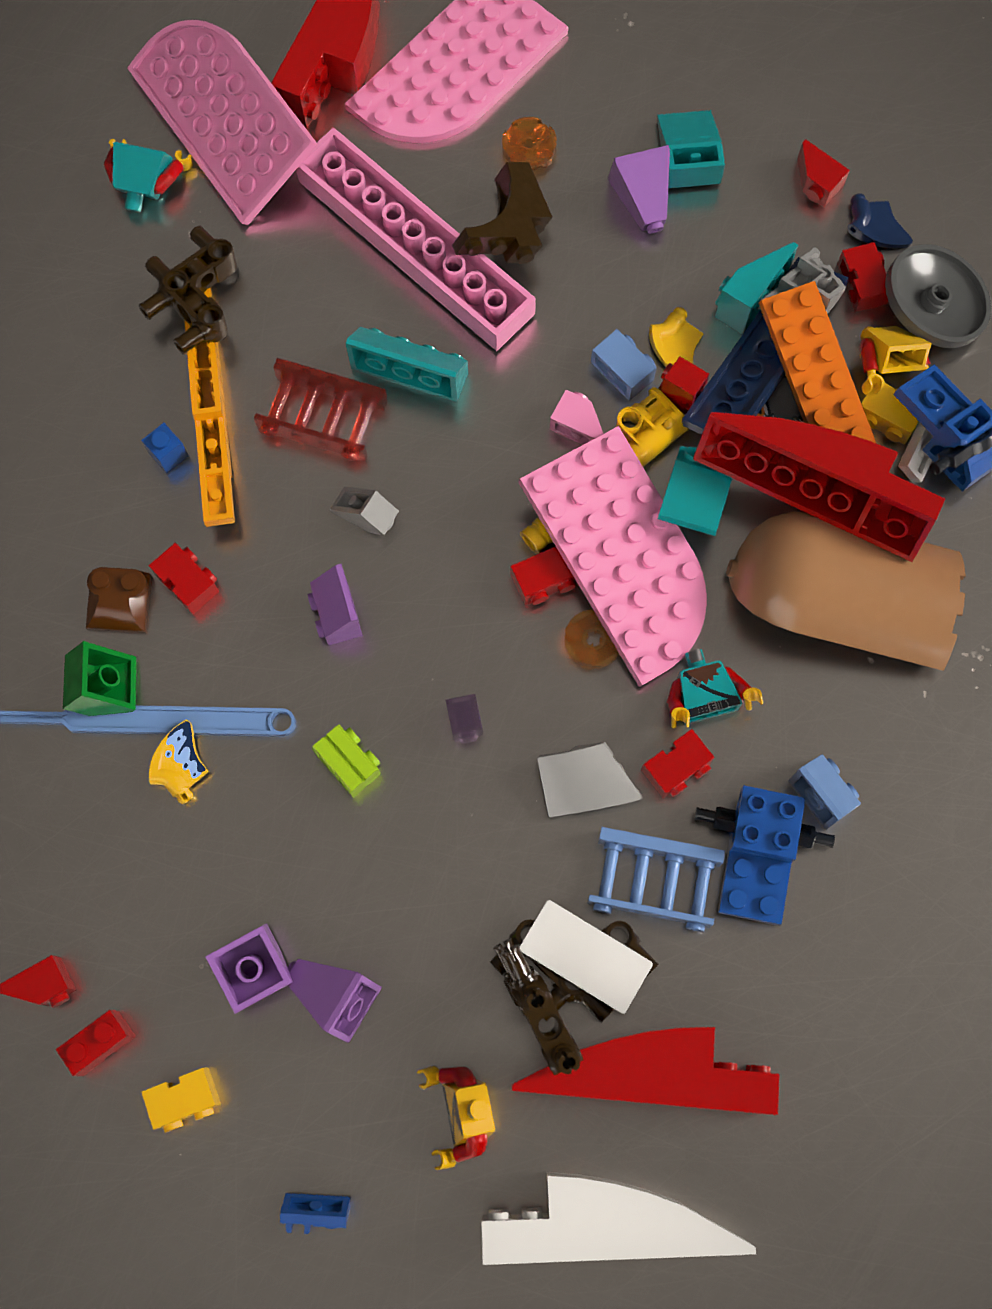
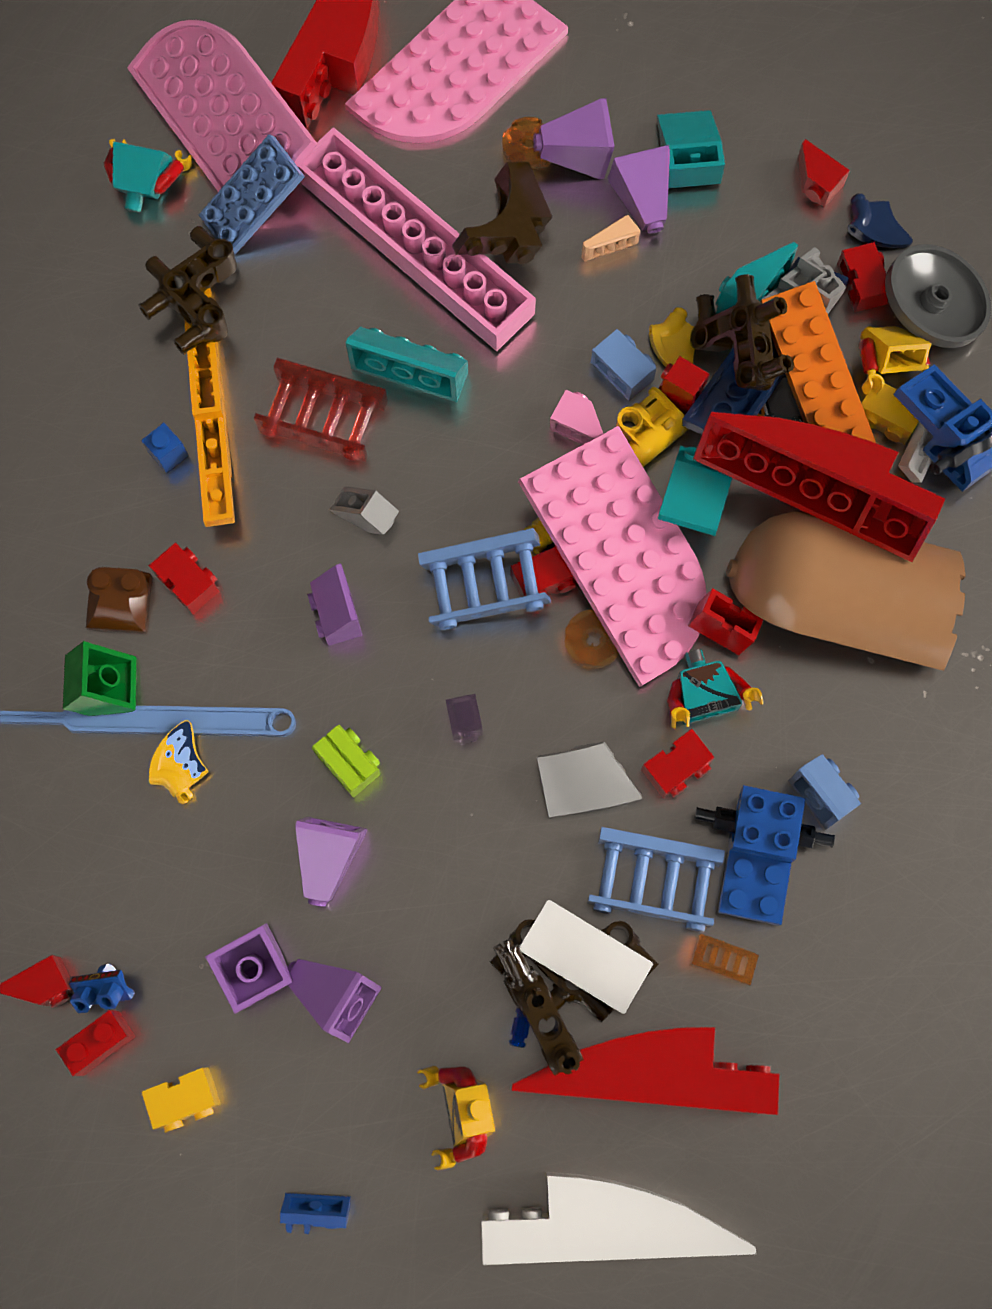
(101, 988): none -> blue hips
(252, 194): none -> medium blue tile
(325, 856): none -> medium lavender slope
(465, 556): none -> medium blue fence
(519, 1030): none -> clear blue piece
(579, 140): none -> medium lavender slope
(613, 238): none -> light nougat slope
(699, 951): none -> clear orange slope
(725, 622): none -> red brick
(748, 329): none -> dark brown pin

